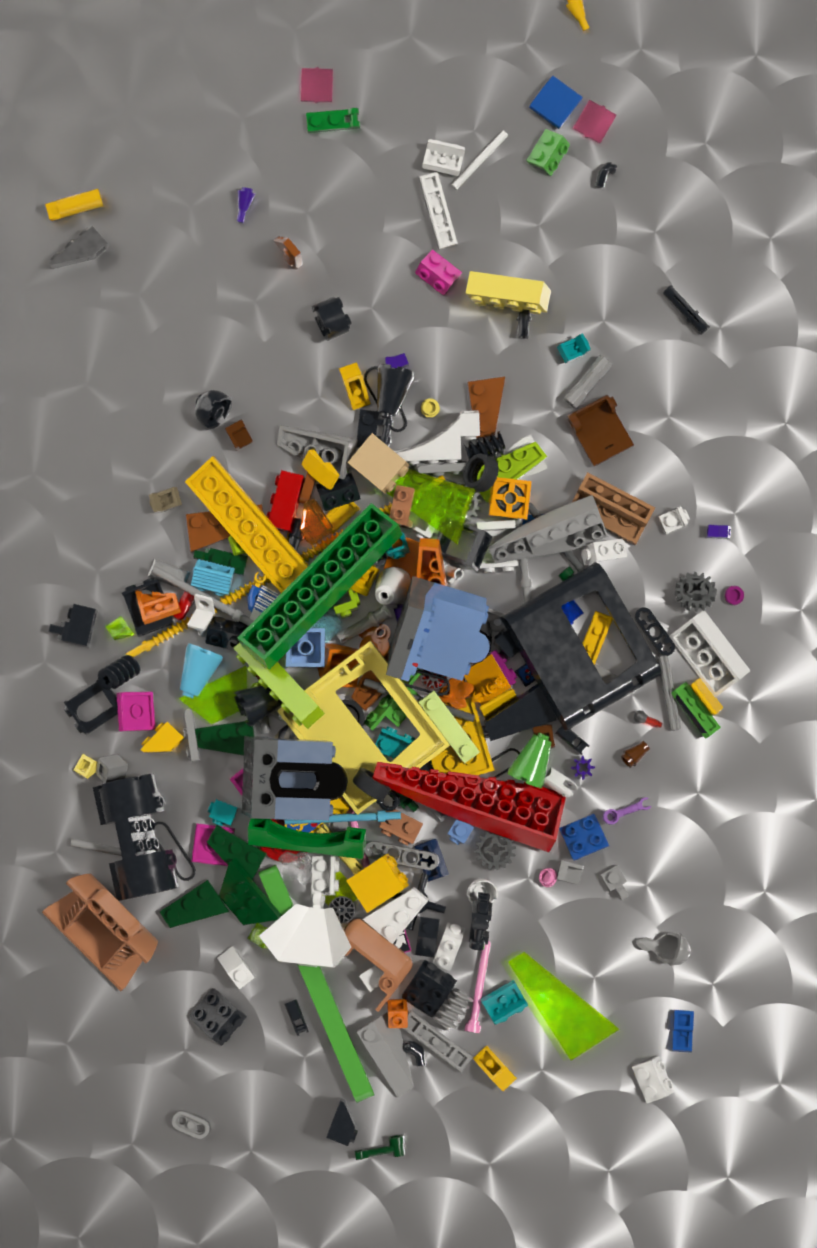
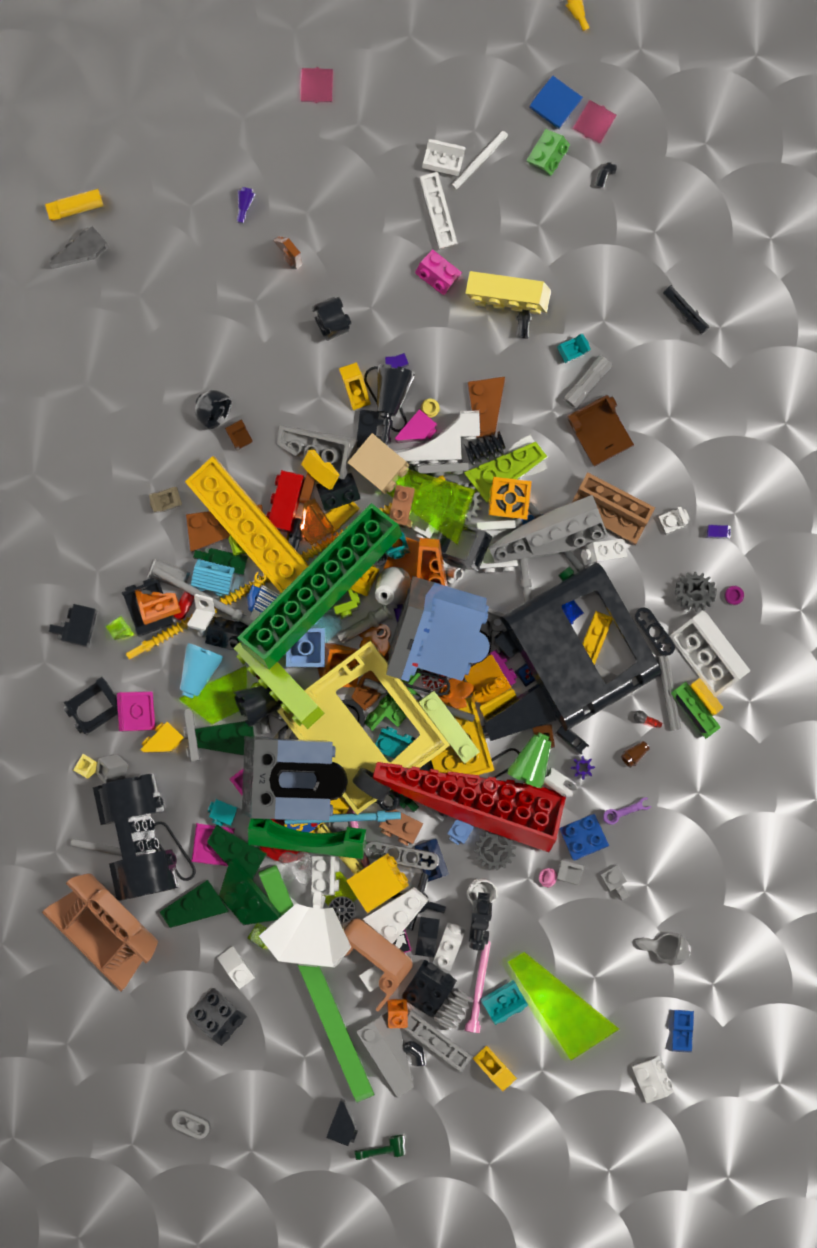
(118, 672): black piece -> none
(295, 1013): black bar -> none
(332, 120): green plate -> none
(417, 429): none -> dark pink slope
(472, 469): black tyre -> none

